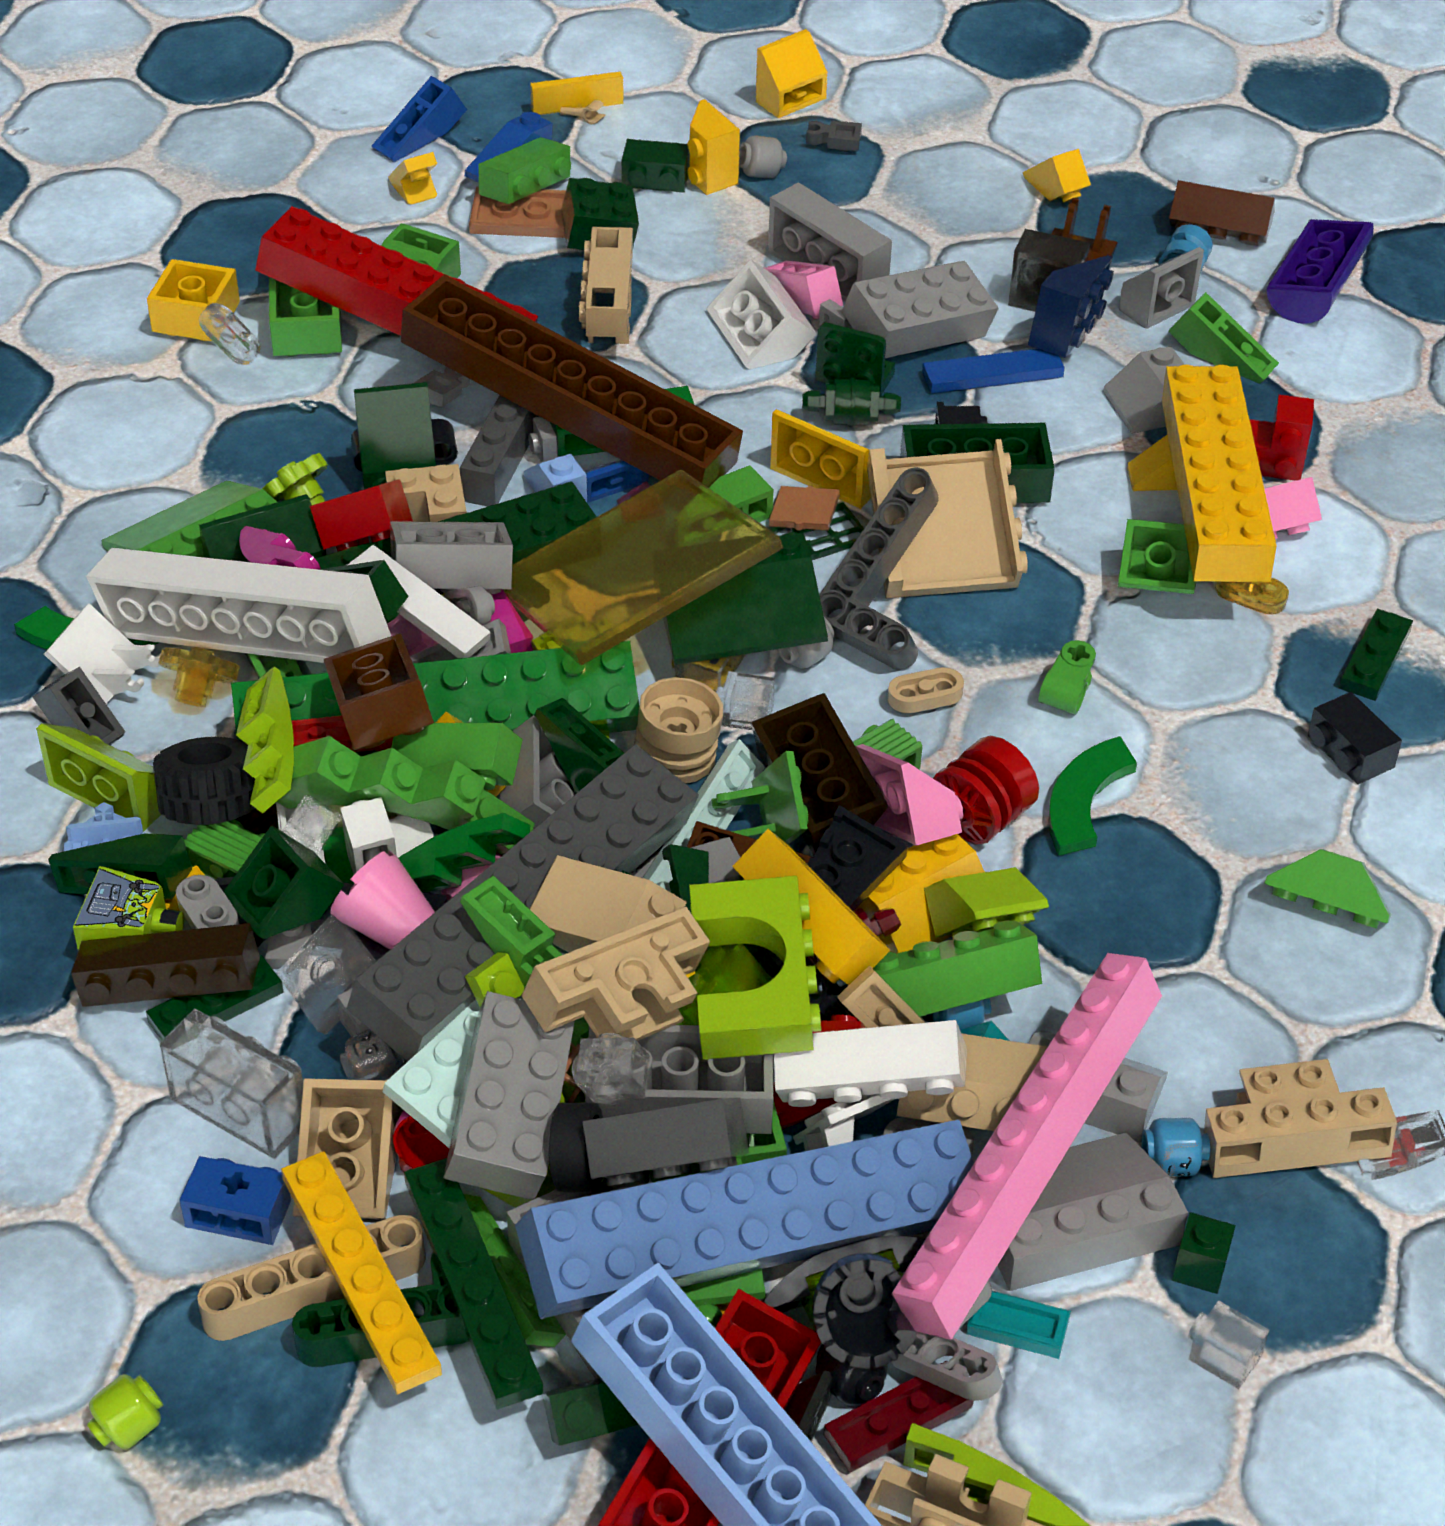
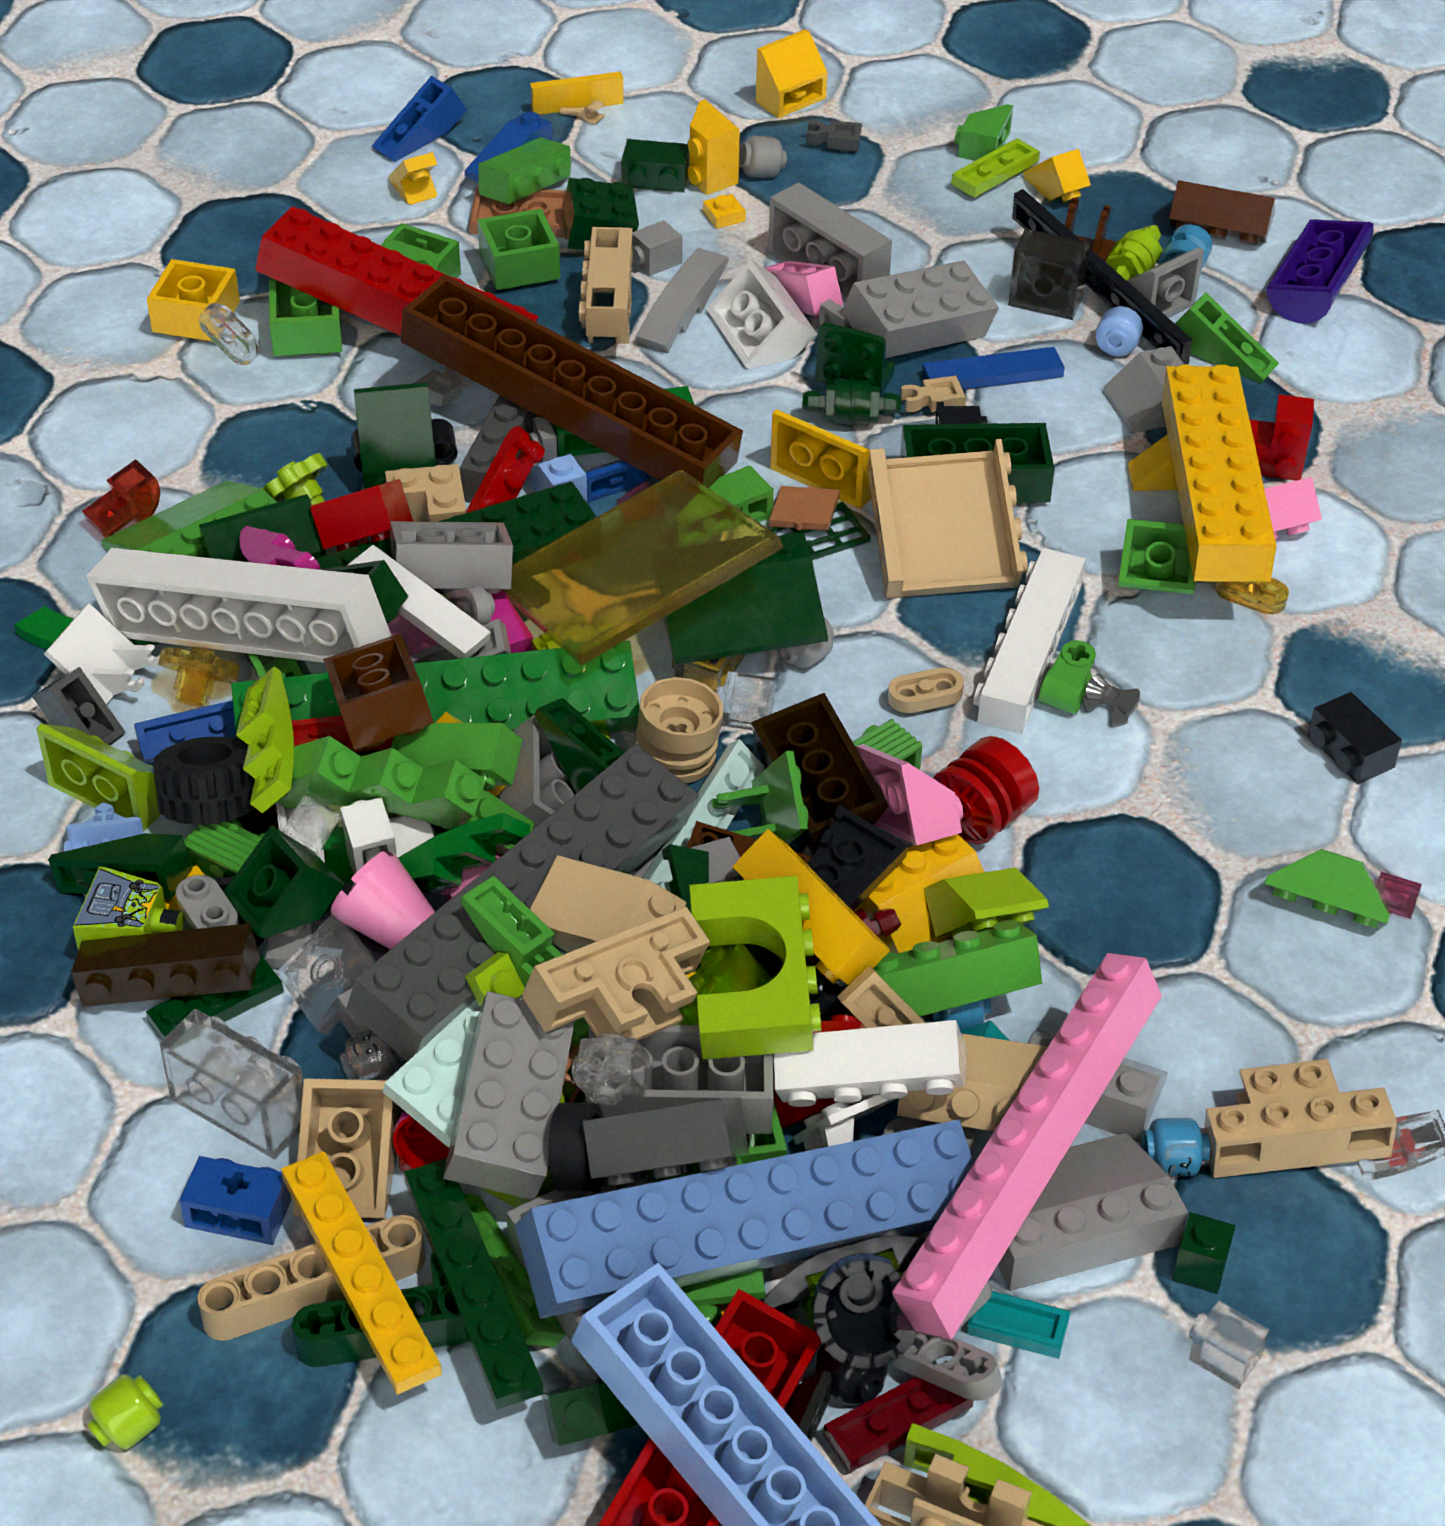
(132, 497): none -> clear red brick
(168, 730): none -> blue plate
(506, 472): none -> red plate
(519, 249): none -> bright green brick
(657, 248): none -> light grey brick
(681, 299): none -> light grey slope
(724, 211): none -> yellow plate
(876, 570): dark grey beam -> none
(933, 391): none -> tan plate
(984, 132): none -> bright green slope
(995, 167): none -> lime plate
(1030, 640): none -> white brick
(1069, 305): dark blue slope -> none
(1075, 791): green tile -> none
(1106, 281): none -> black tile
(1119, 327): none -> light blue head
(1123, 701): none -> dark grey piece
(1136, 252): none -> lime piece
(1376, 654): dark green plate -> none
(1399, 894): none -> clear pink slope

